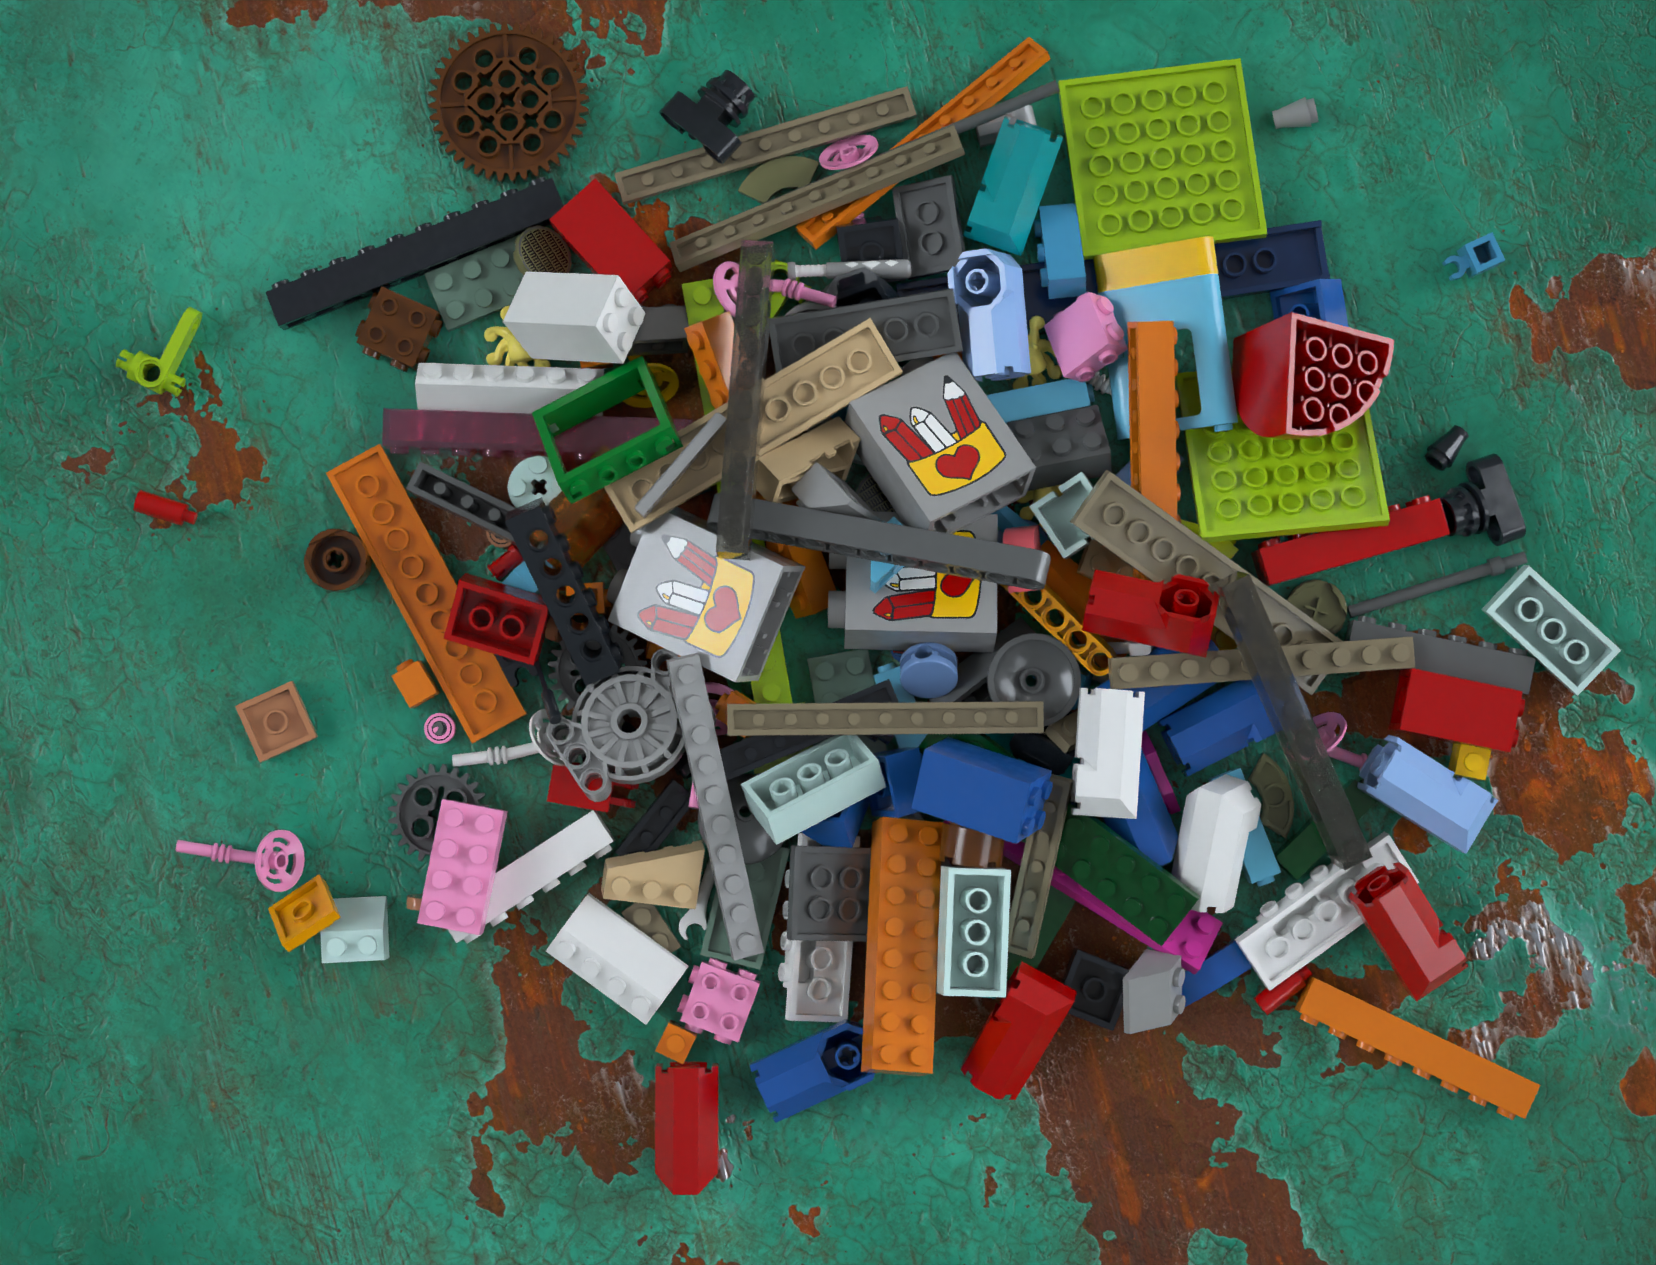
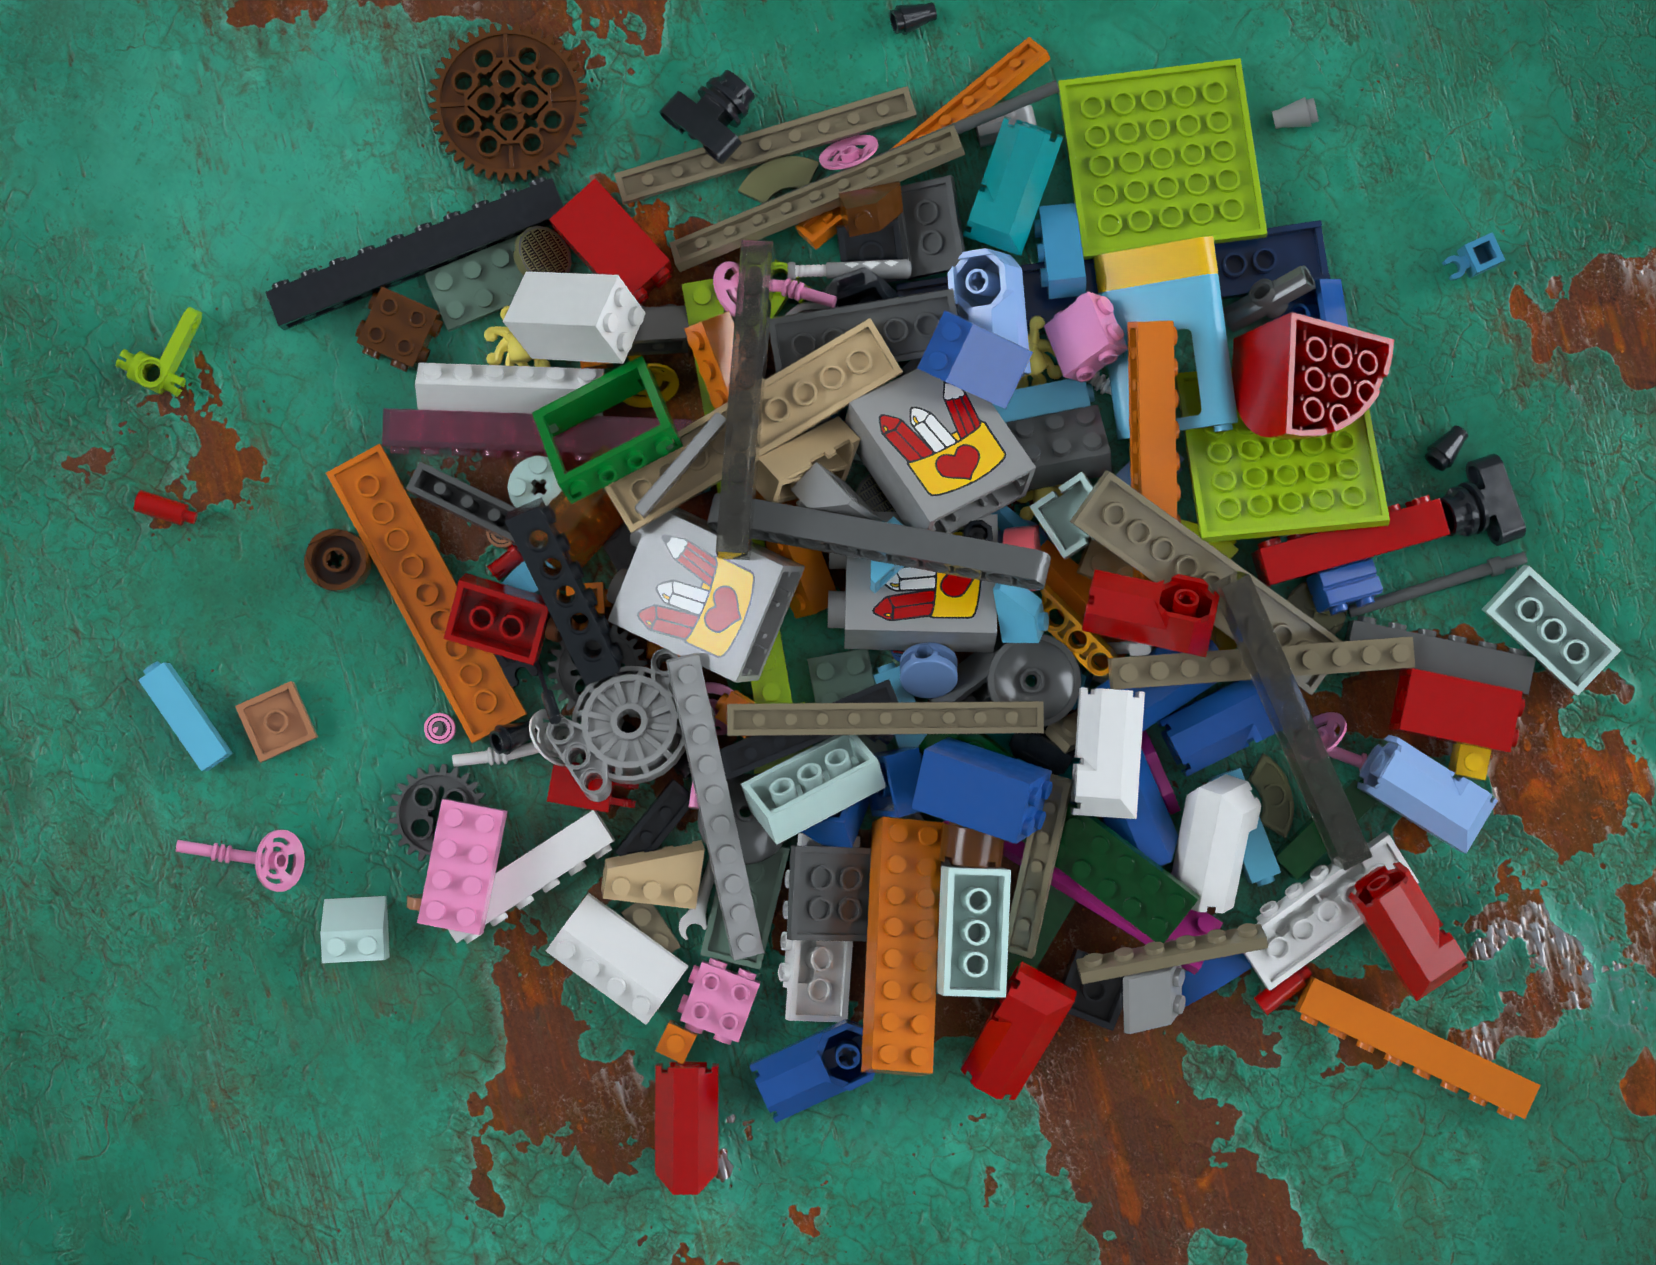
(184, 715): none -> medium azure brick
(304, 913): light orange plate -> none
(415, 683): orange brick -> none
(509, 737): none -> black cone
(870, 208): none -> reddish brown slope
(911, 17): none -> black cone
(975, 359): none -> slope
(979, 530): none -> black tile
(1019, 614): none -> medium azure slope
(1173, 953): none -> dark tan plate
(1269, 298): none -> dark grey piece
(1344, 586): none -> blue brick

